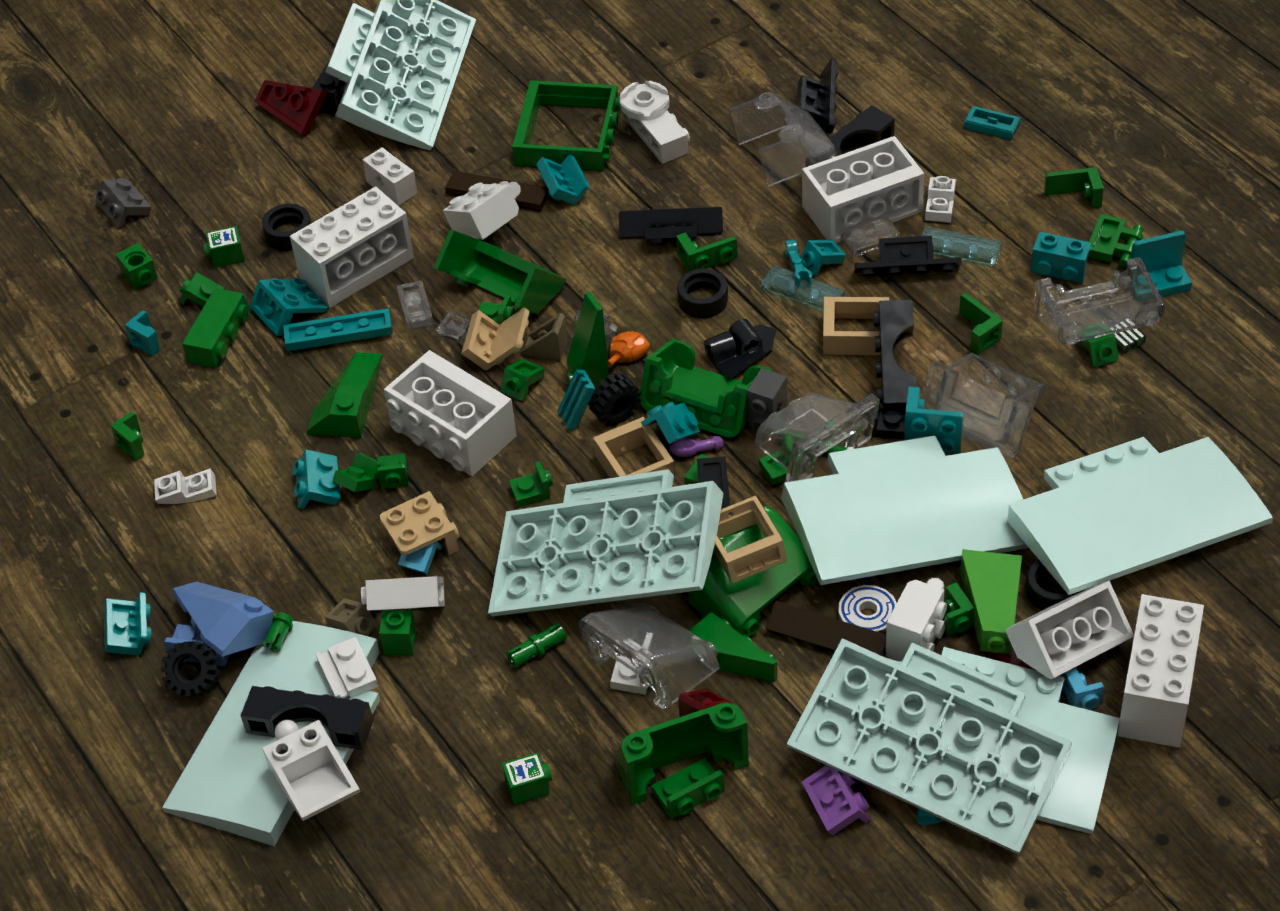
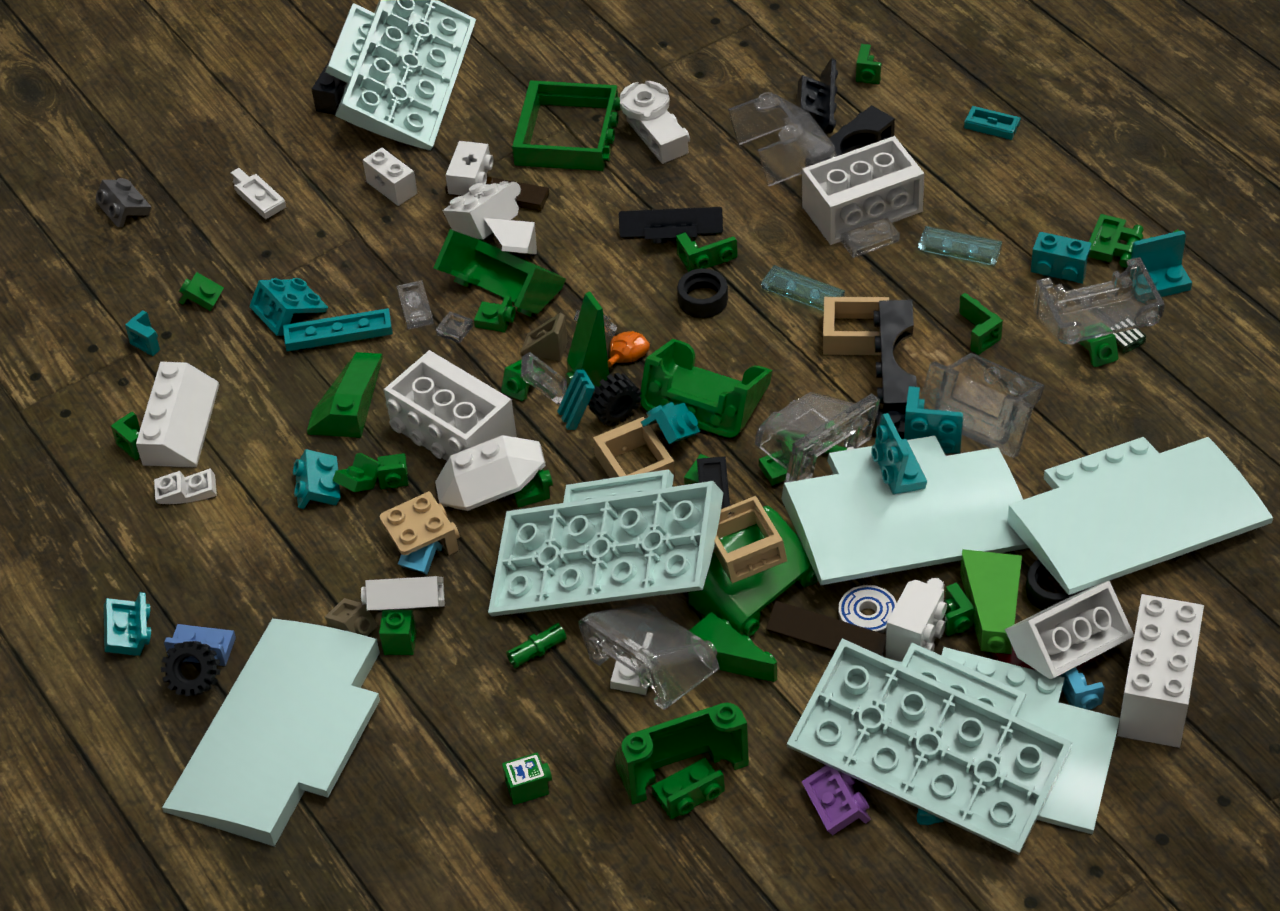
(136, 266): green brick -> none
(176, 416): none -> white slope
(215, 327): green brick -> none
(224, 247): green brick -> none
(225, 617): medium blue wedge -> none
(257, 193): none -> white hinge
(280, 626): green pin -> none
(283, 214): black tyre -> none
(291, 103): dark red wing -> none
(308, 768): white slope -> none
(344, 718): black arch -> none
(347, 669): white plate -> none
(352, 246): white brick -> none
(468, 167): none -> white brick
(488, 472): none -> white wedge
(491, 342): tan bracket -> none
(514, 235): none -> white slope
(543, 378): none -> clear plate
(563, 180): teal bracket -> none
(690, 447): medium lavender piece -> none
(698, 700): dark red slope -> none
(739, 347): black panel -> none
(765, 396): dark grey brick -> none
(801, 272): teal piece -> none
(821, 252): teal bracket -> none
(866, 69): none -> green bracket
(896, 459): none -> teal bracket
(906, 254): black bracket -> none
(940, 199): white slope -> none
(1076, 180): green bracket -> none

